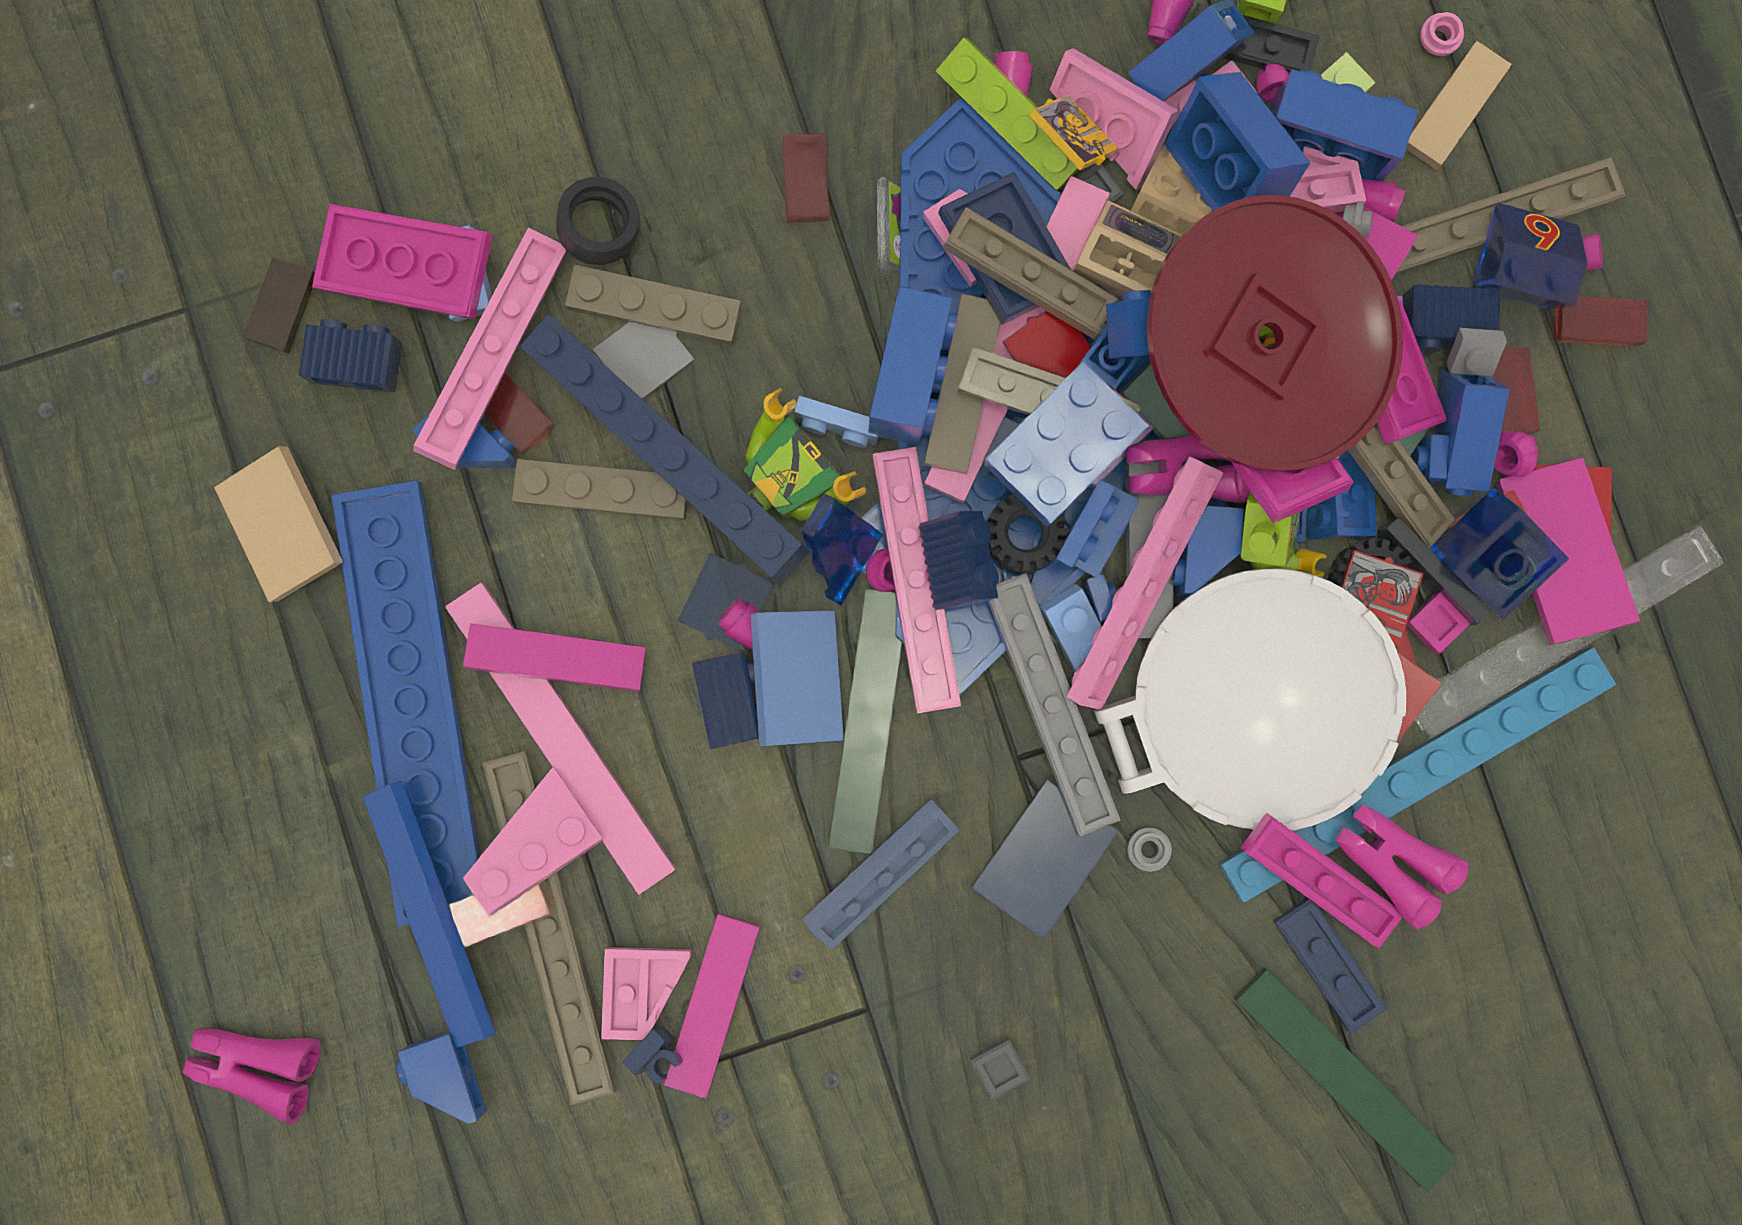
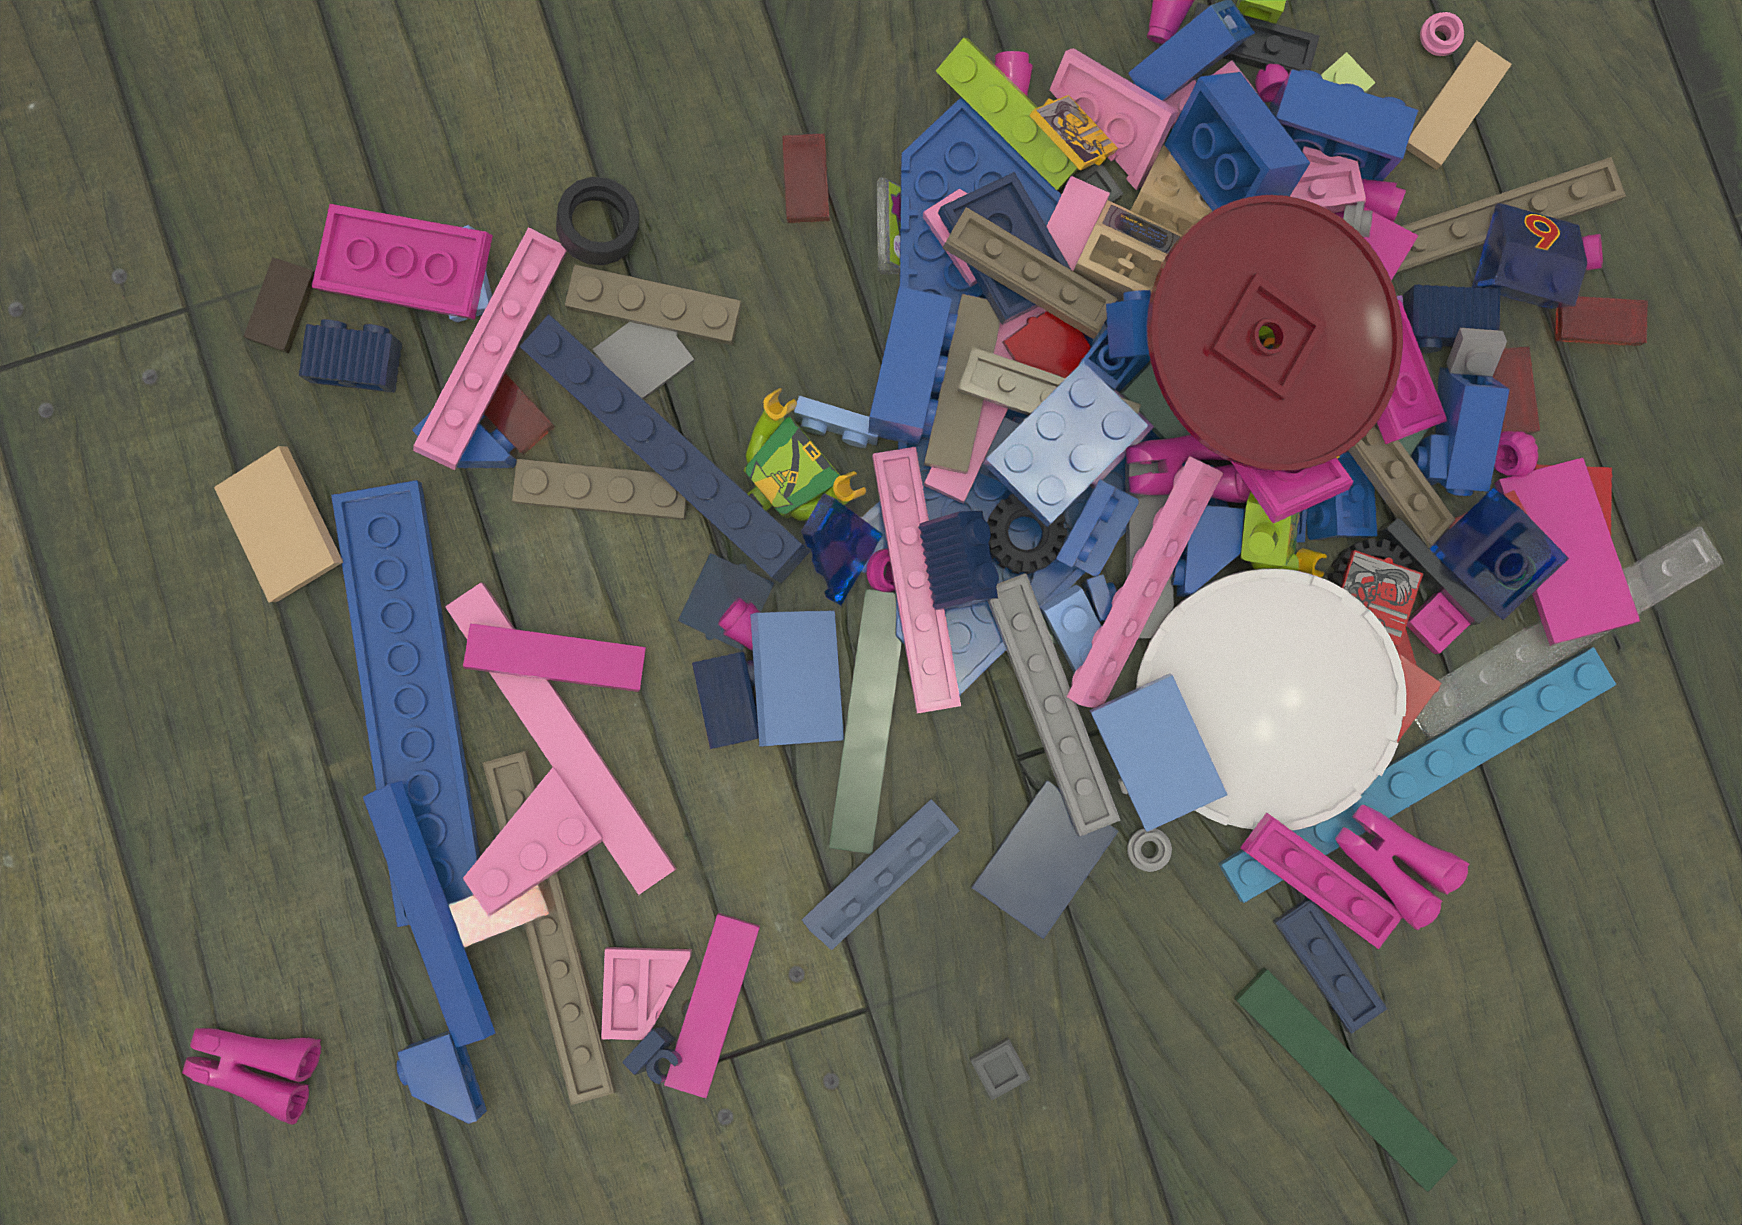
(1158, 752): none -> medium blue tile

